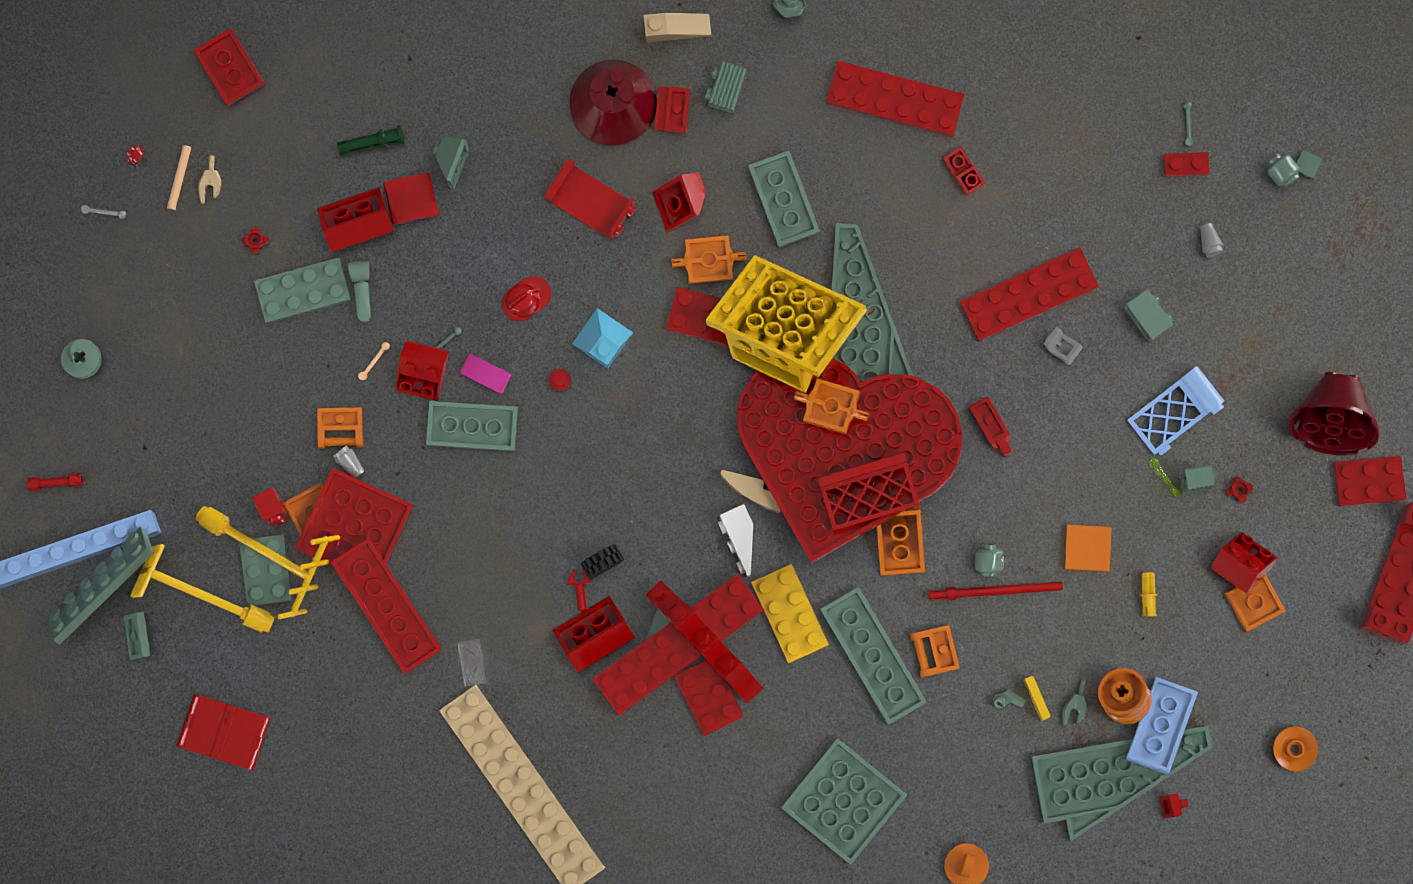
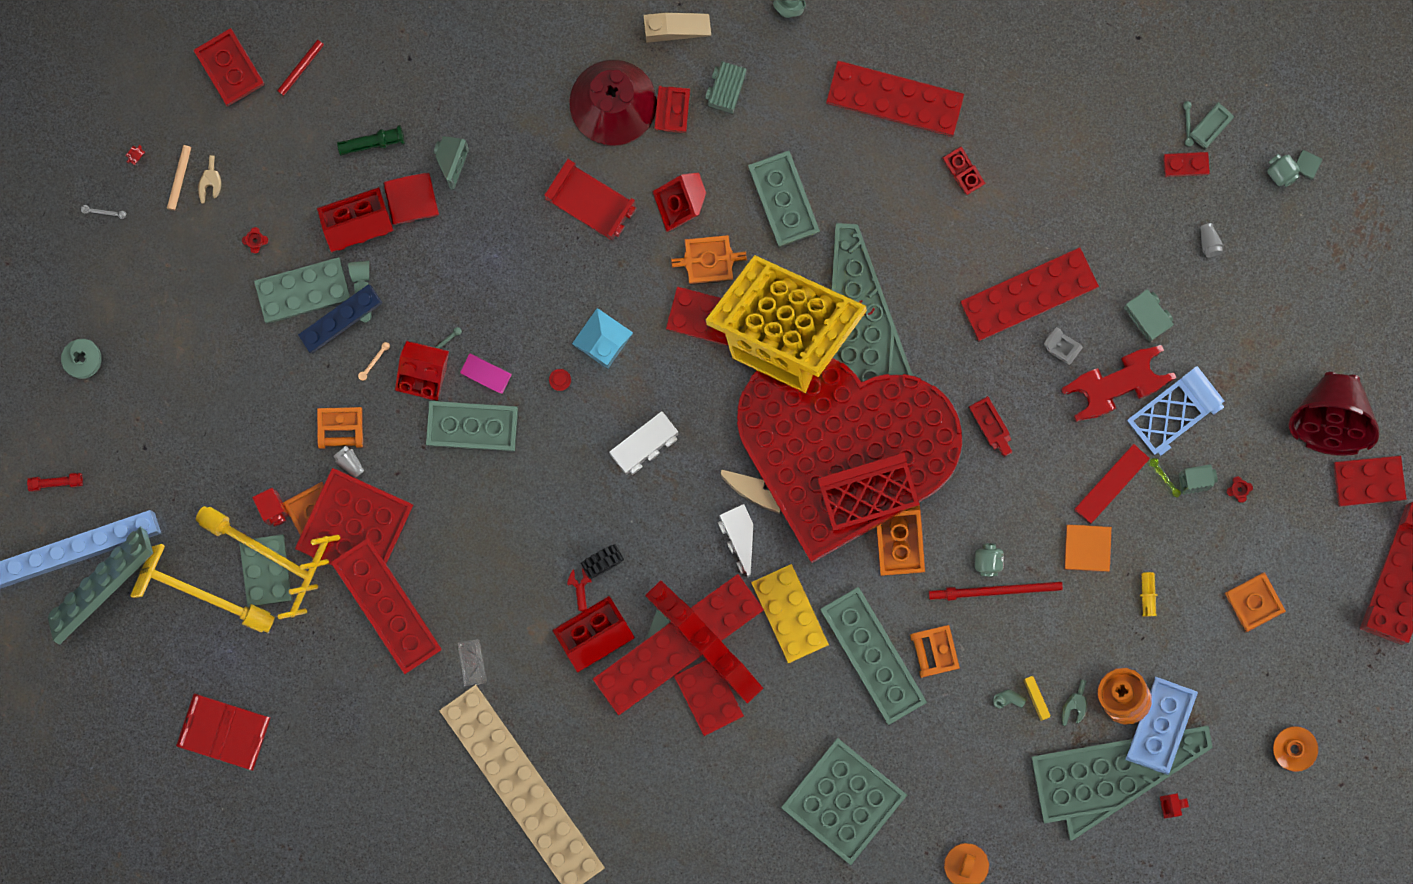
(136, 636): sand green plate -> none
(305, 61): none -> red bar
(340, 318): none -> dark blue plate
(526, 298): red piece -> none
(644, 444): none -> white brick
(831, 406): orange plate -> none
(1102, 390): none -> red piece
(1112, 483): none -> red tile
(1211, 125): none -> sand green tile
(1243, 562): red slope -> none

